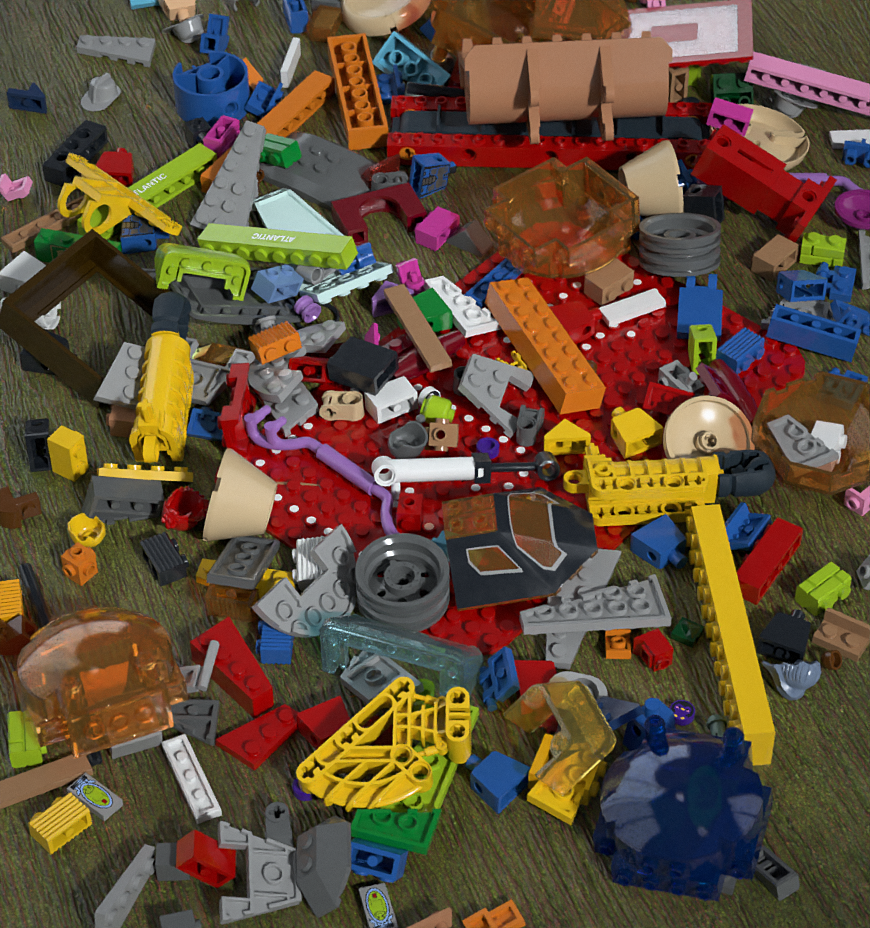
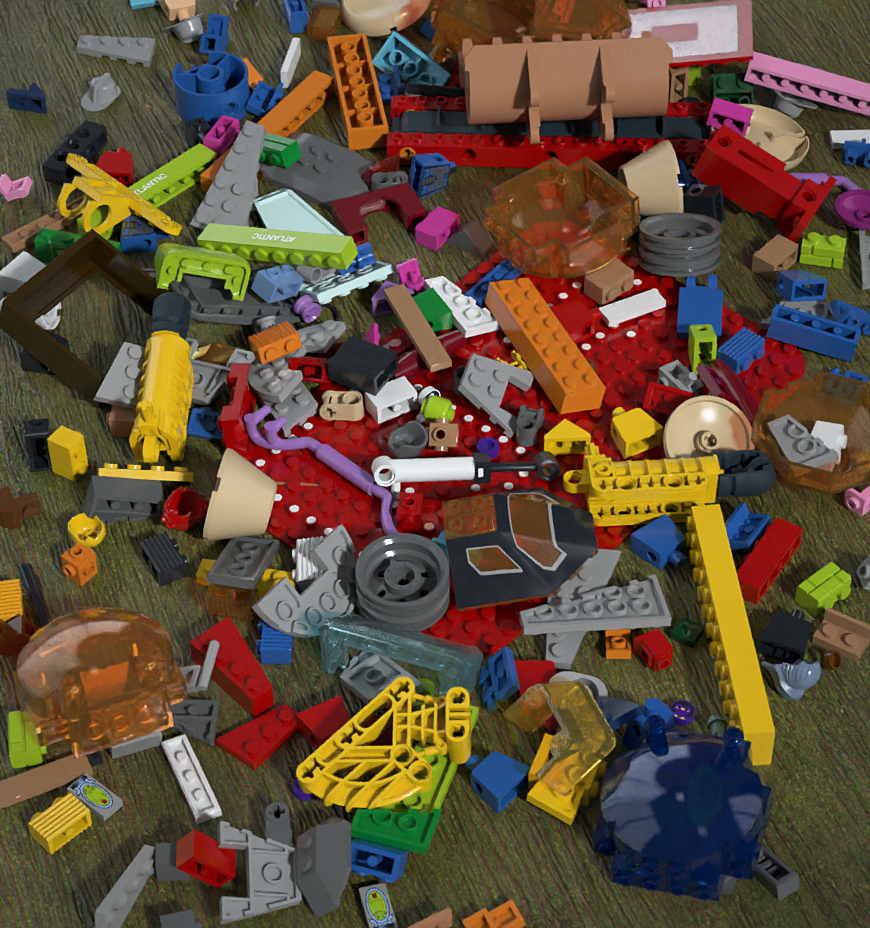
(842, 281): blue plate -> none

